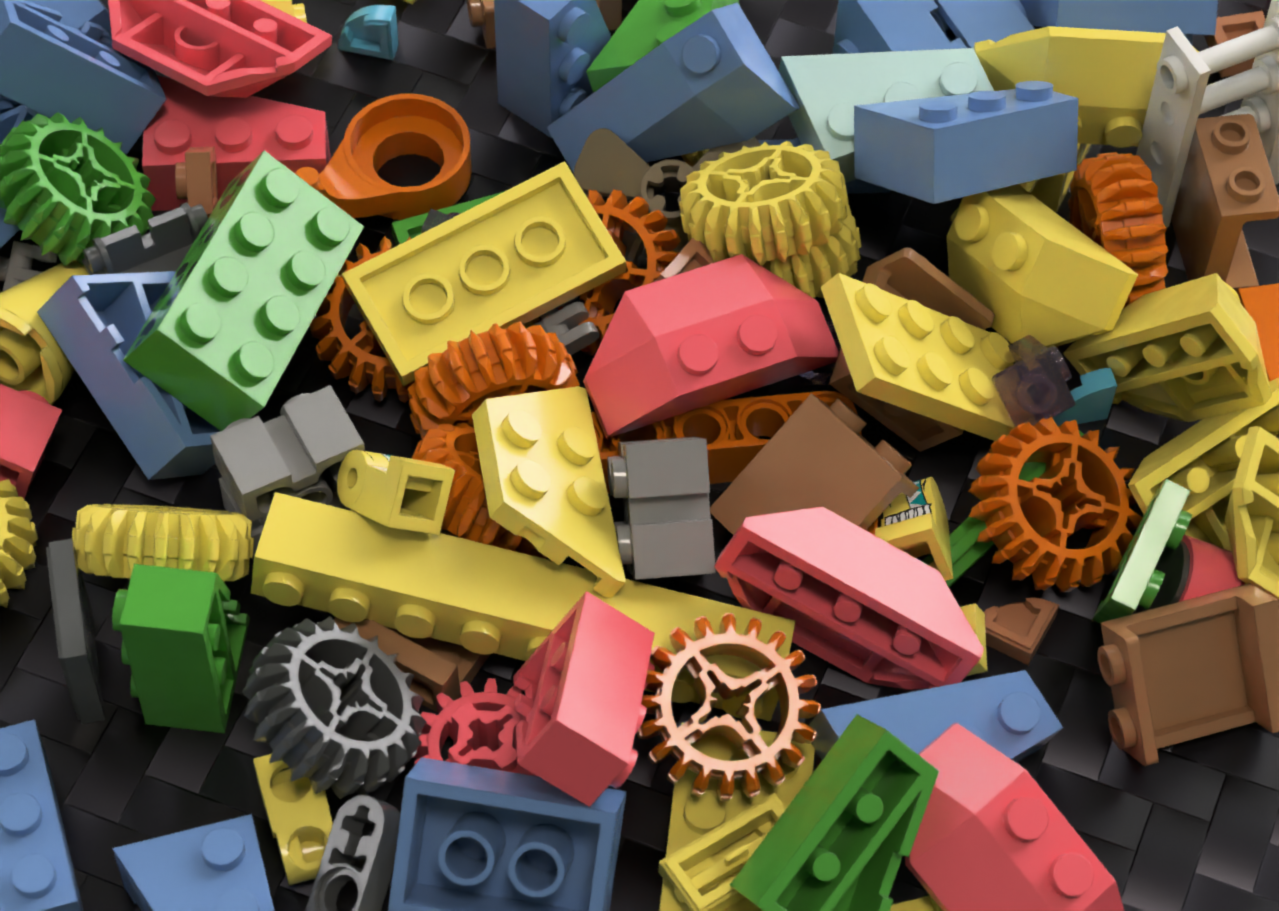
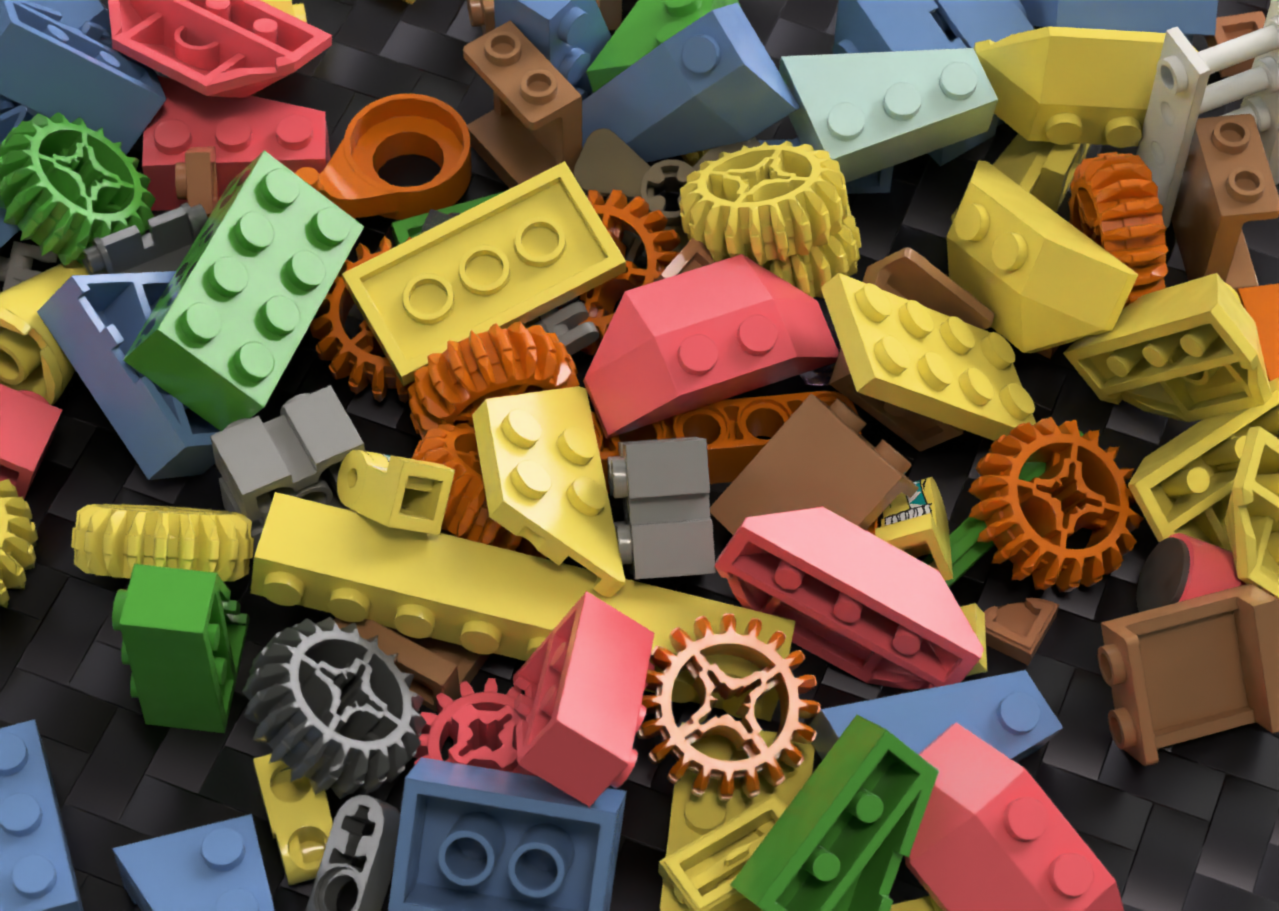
(75, 631): dark grey tile -> none
(371, 32): medium azure tile -> none
(534, 110): none -> medium nougat panel
(966, 141): medium blue wedge -> none
(1035, 384): bracket -> none
(1091, 398): medium azure tile -> none
(1137, 577): wing -> none

